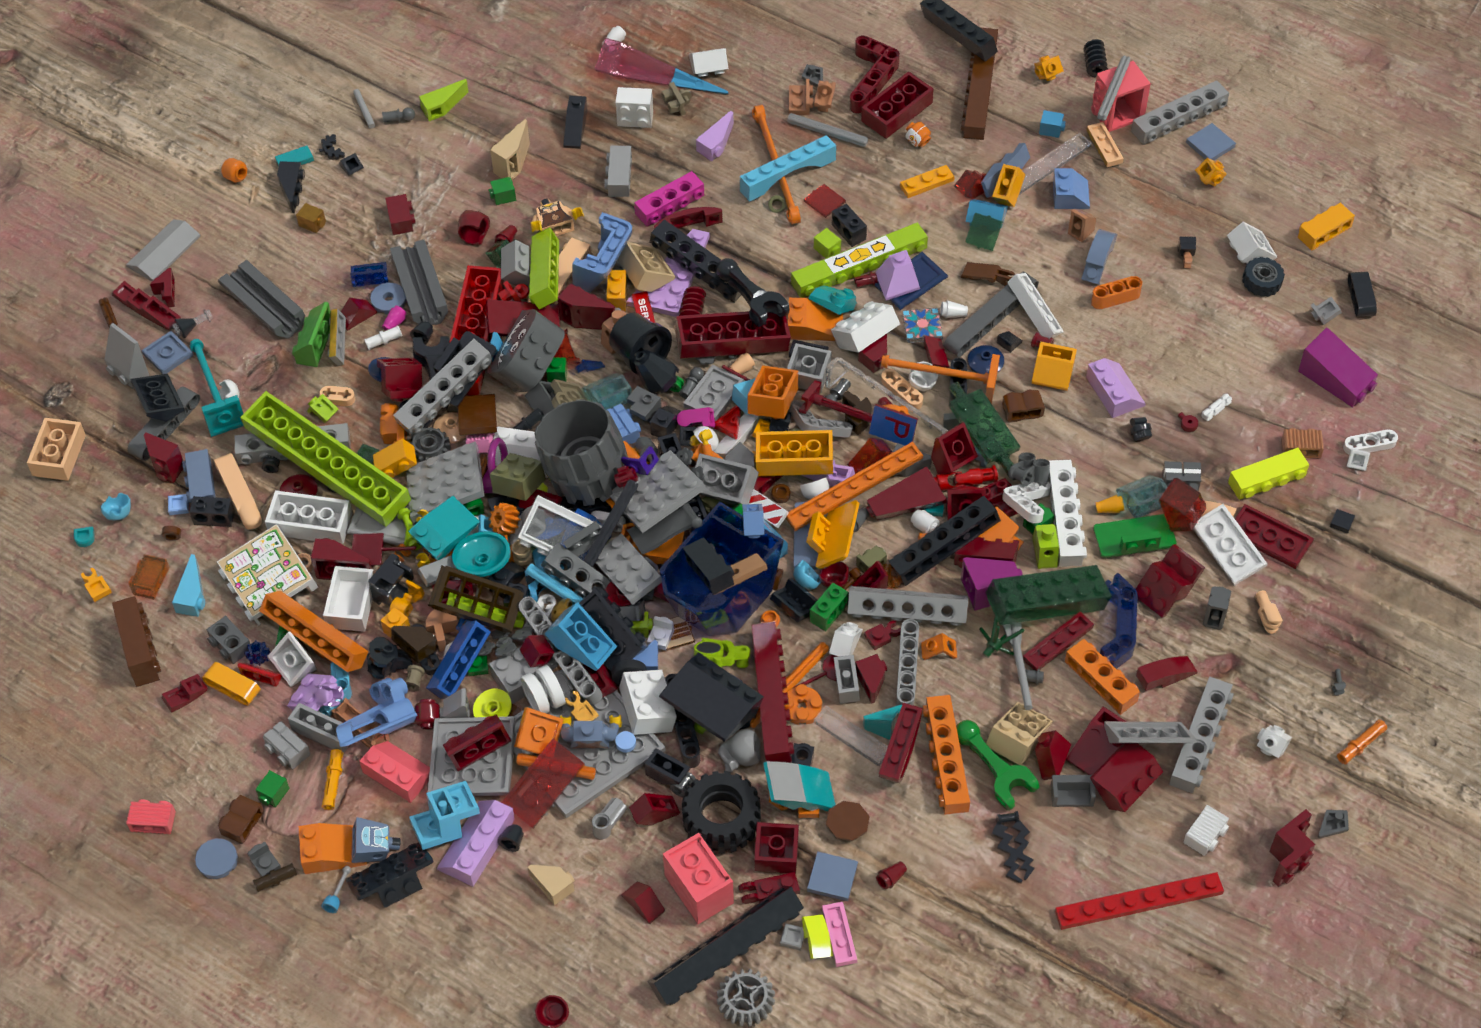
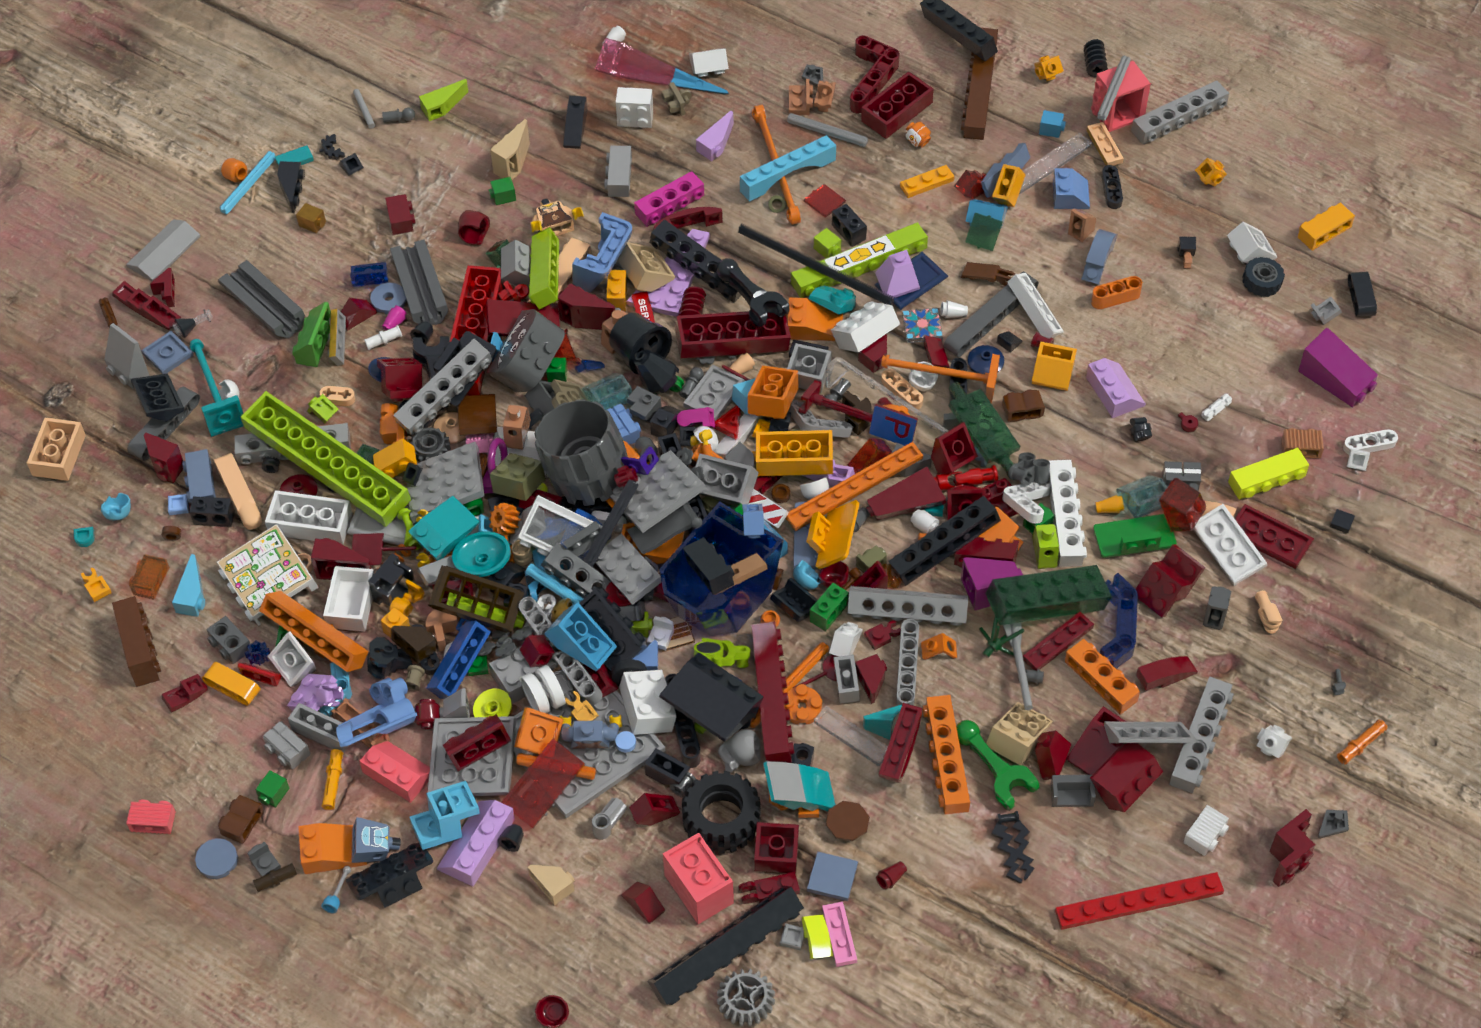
(247, 183): none -> medium azure axle
(412, 473): none -> black slope
(508, 233): dark red cone -> none
(516, 420): none -> nougat torso
(814, 264): none -> black axle
(867, 279): dark red pin -> none
(1109, 193): none -> black beam
(1210, 142): sand blue tile -> none

